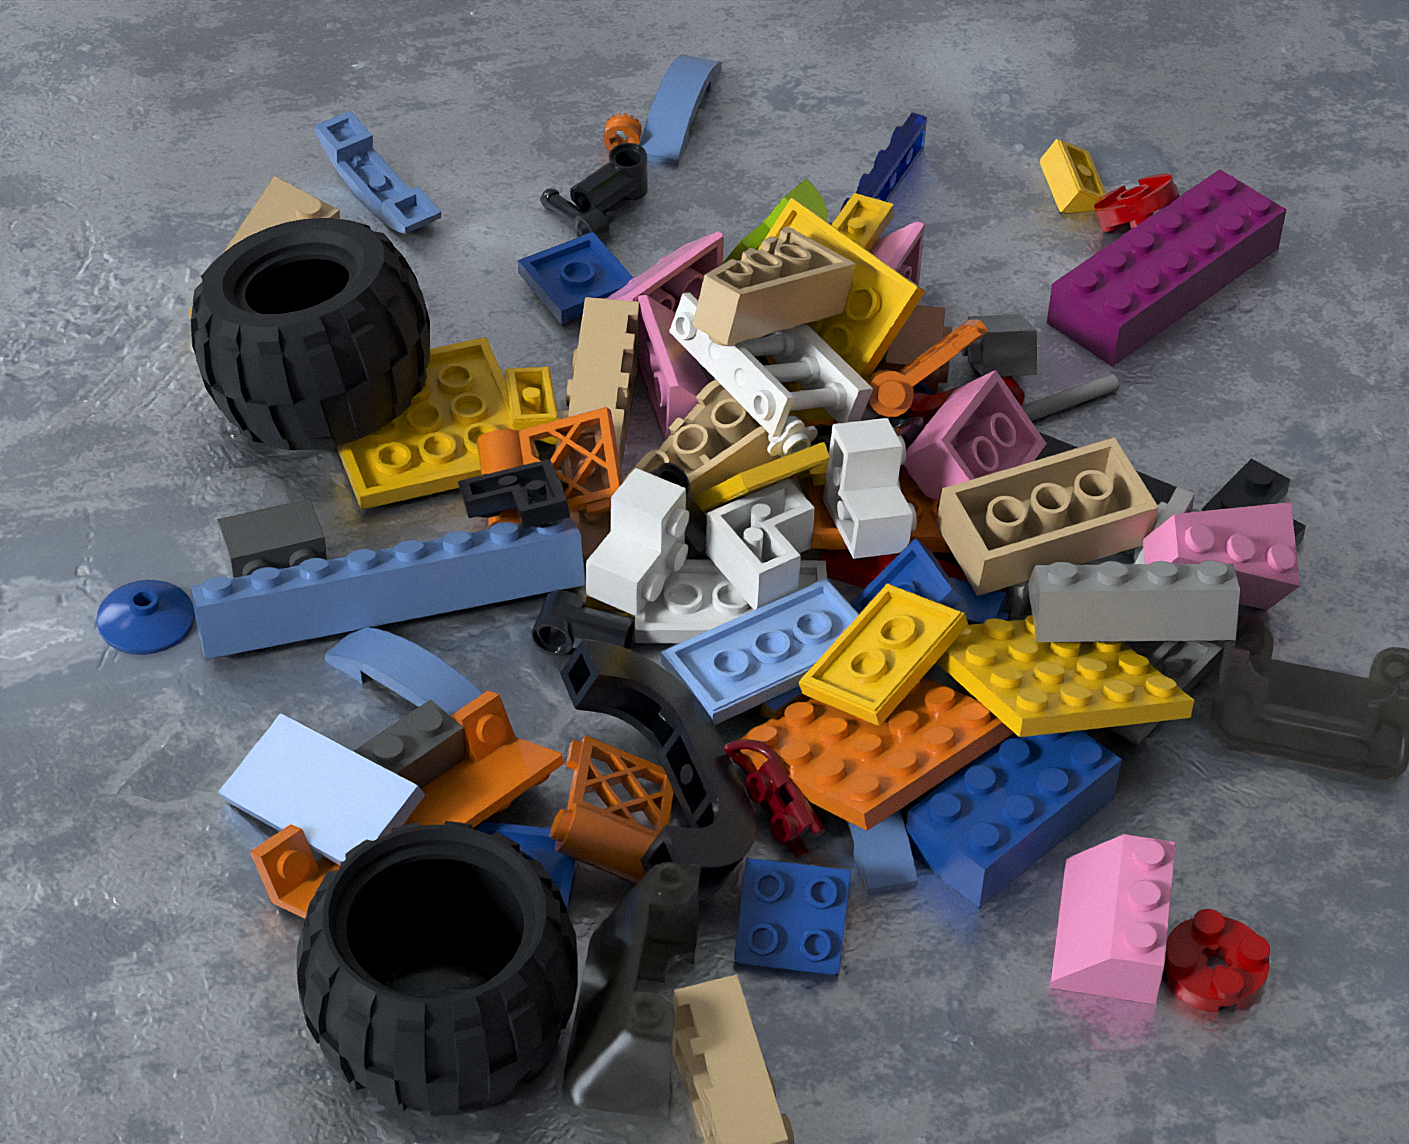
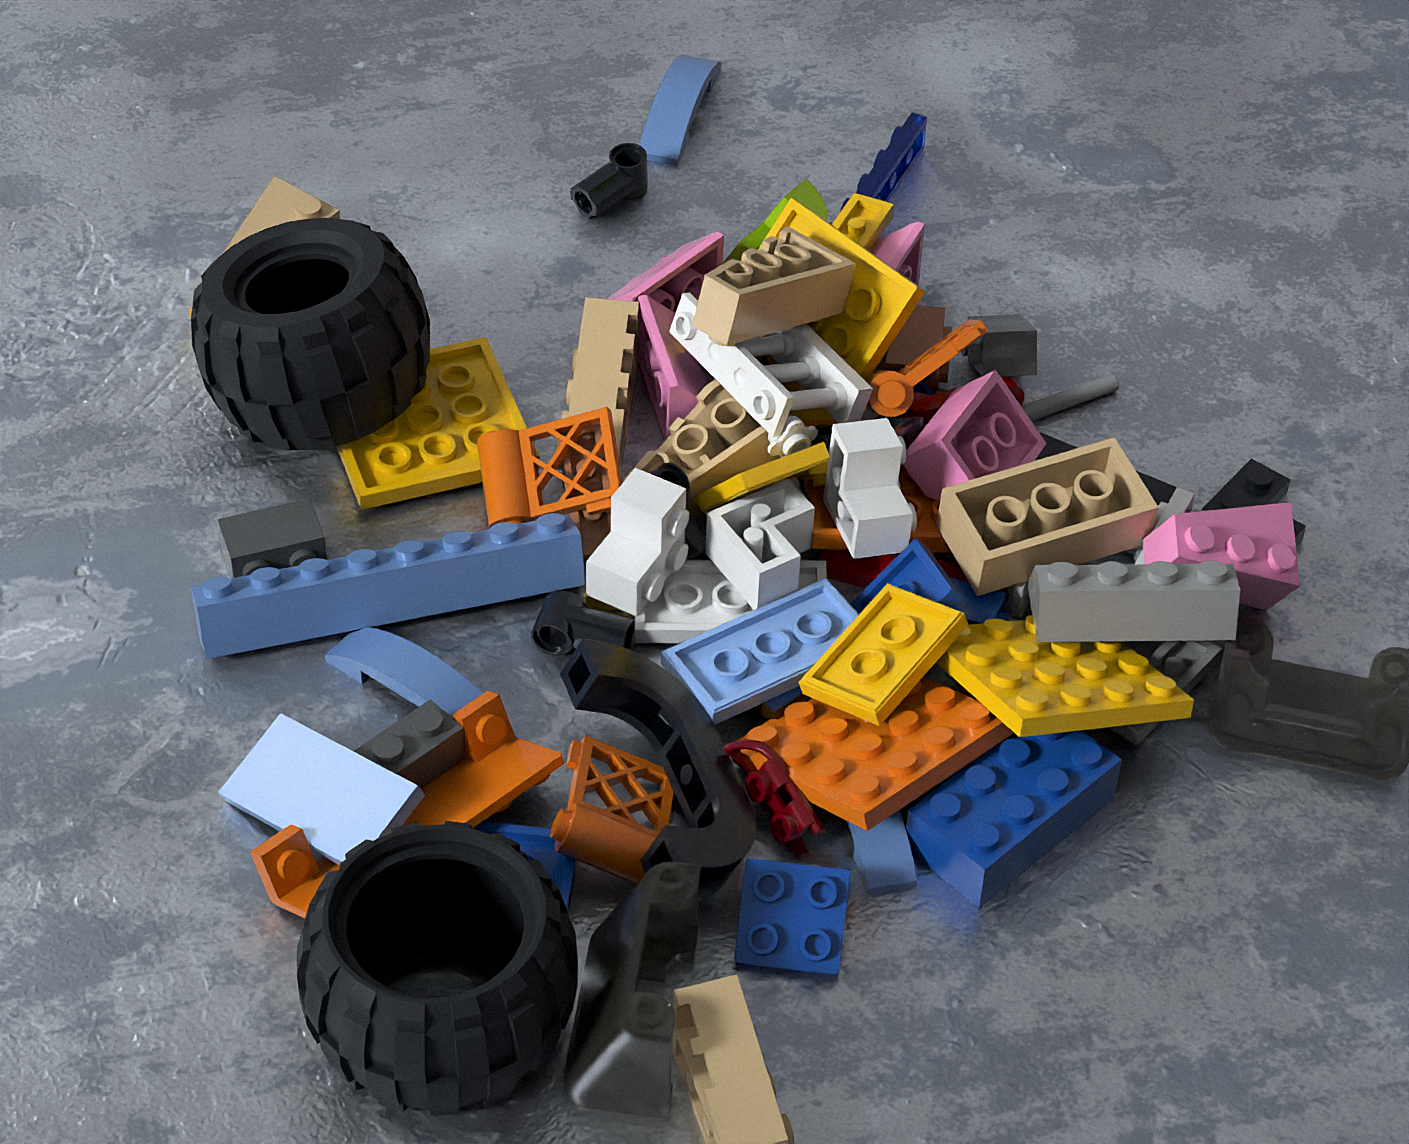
(145, 617): blue dish -> none
(371, 178): medium blue slope -> none
(528, 488): black plate -> none
(531, 398): yellow slope -> none
(572, 272): blue plate -> none
(583, 222): black piece -> none
(621, 123): orange bush -> none
(1072, 177): yellow slope -> none
(1115, 919): bright pink slope -> none
(1136, 203): red plate -> none
(1165, 267): magenta brick -> none
(1219, 937): red plate -> none

